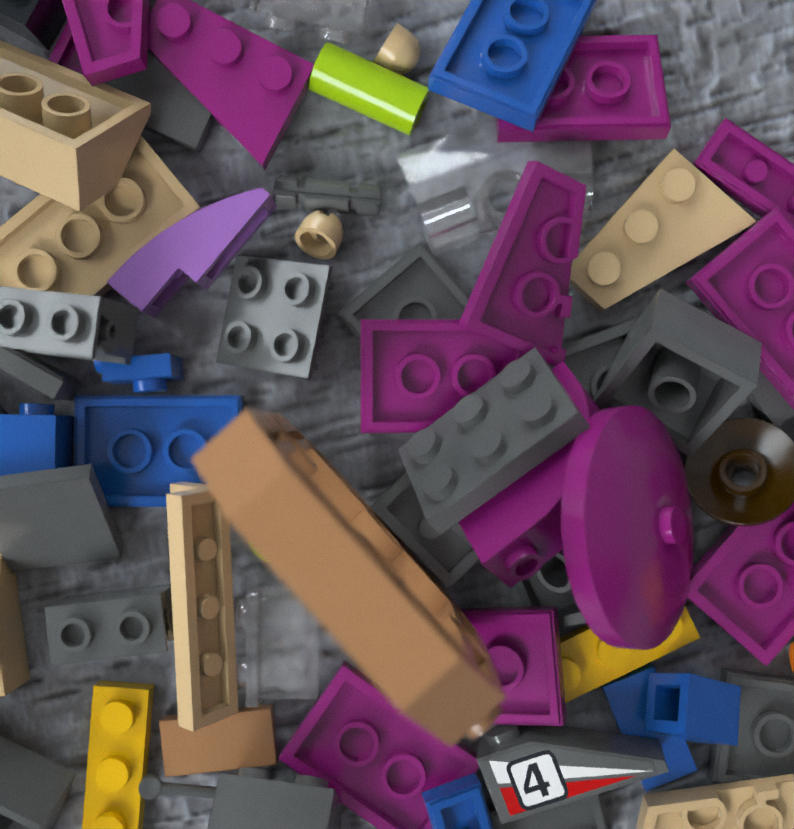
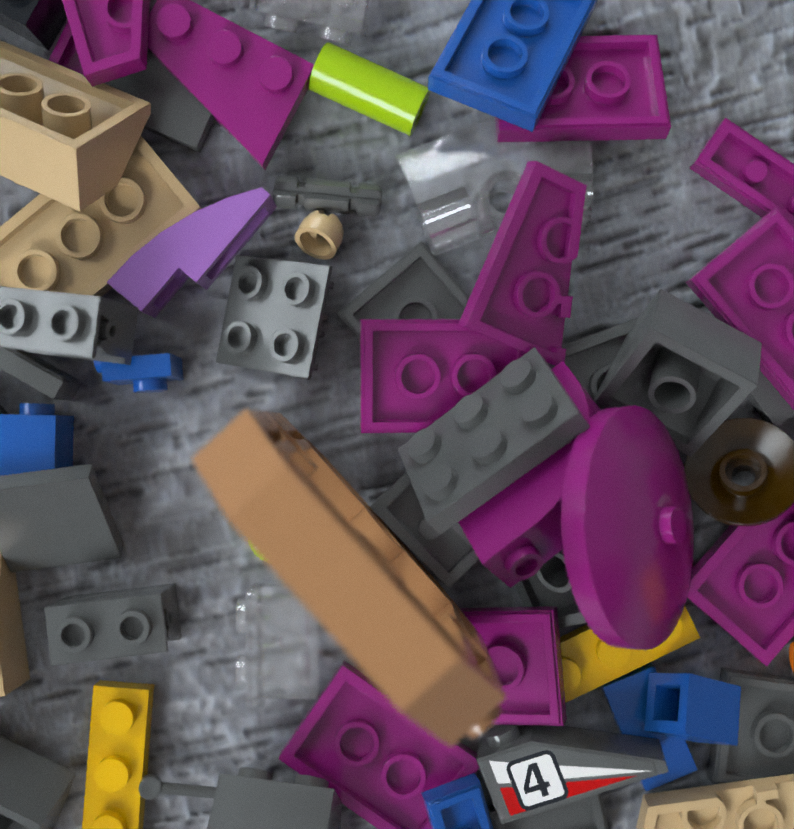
(147, 441): blue tile -> none
(201, 606): tan fence -> none
(229, 744): medium nougat tile -> none
(400, 51): tan hinge -> none
(656, 230): tan wing -> none

